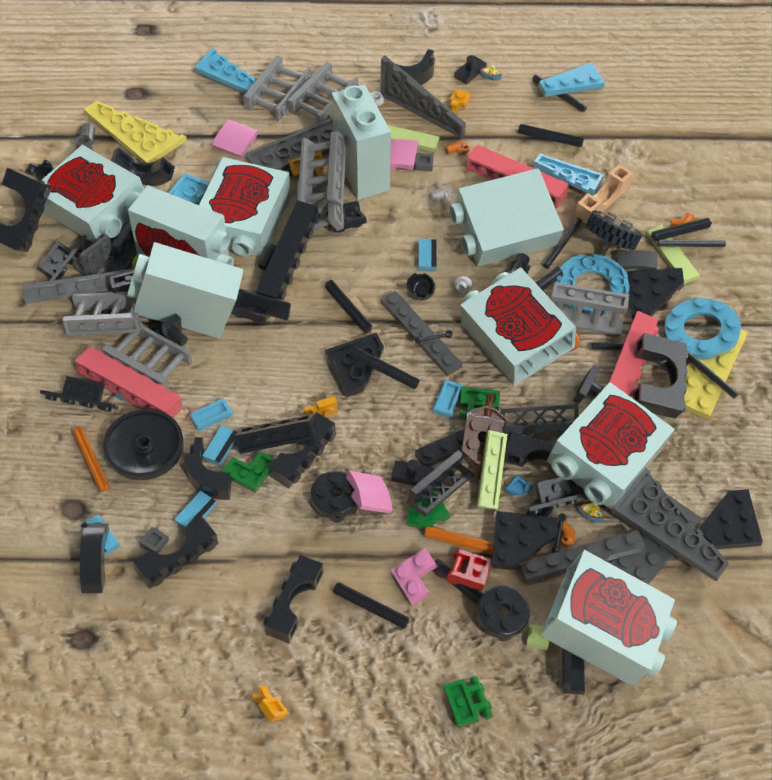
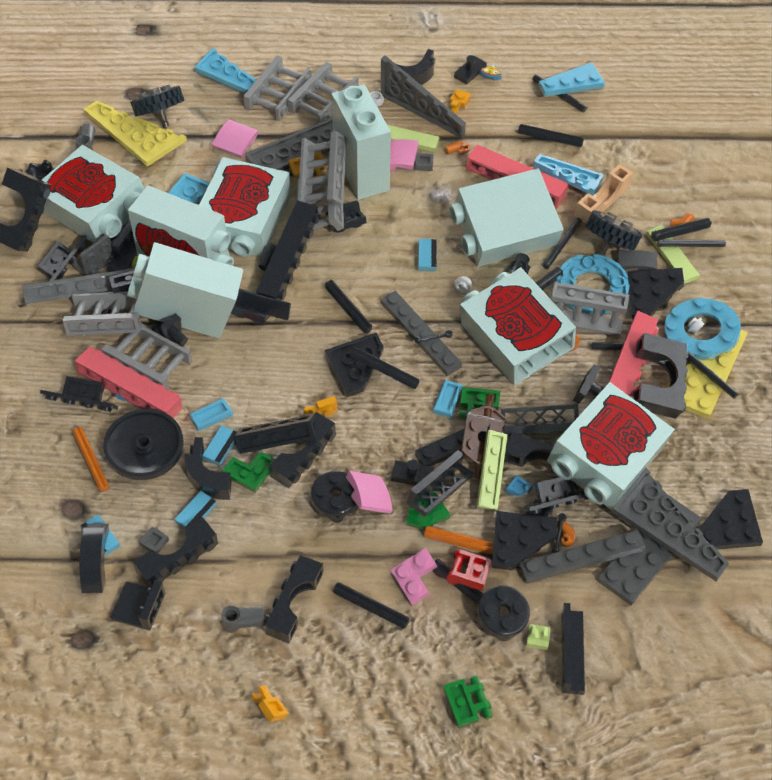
(139, 604): none -> black bracket
(150, 174): black arch -> none
(157, 101): none -> black wheel
(244, 618): none -> dark grey piece
(421, 286): black hair -> none
(591, 511): tile -> none
(610, 619): light aqua brick -> none
(695, 325): none -> white plate

